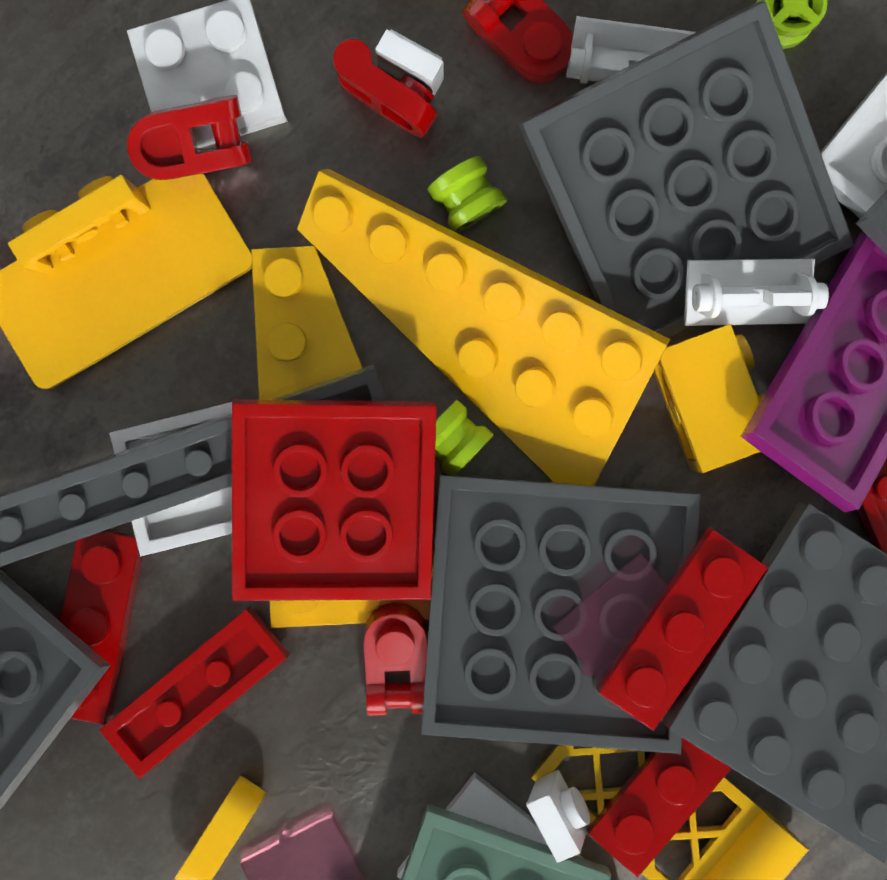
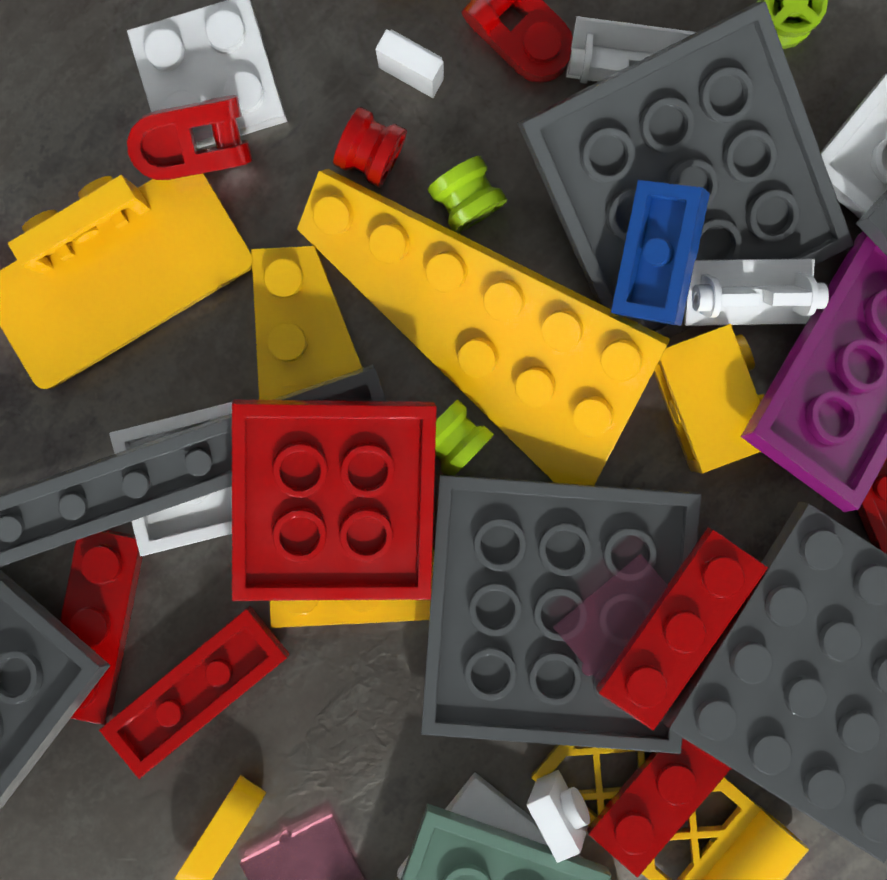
(369, 146): none -> red wheel
(395, 642): red plate -> none
(401, 102): red plate -> none
(660, 251): none -> blue plate

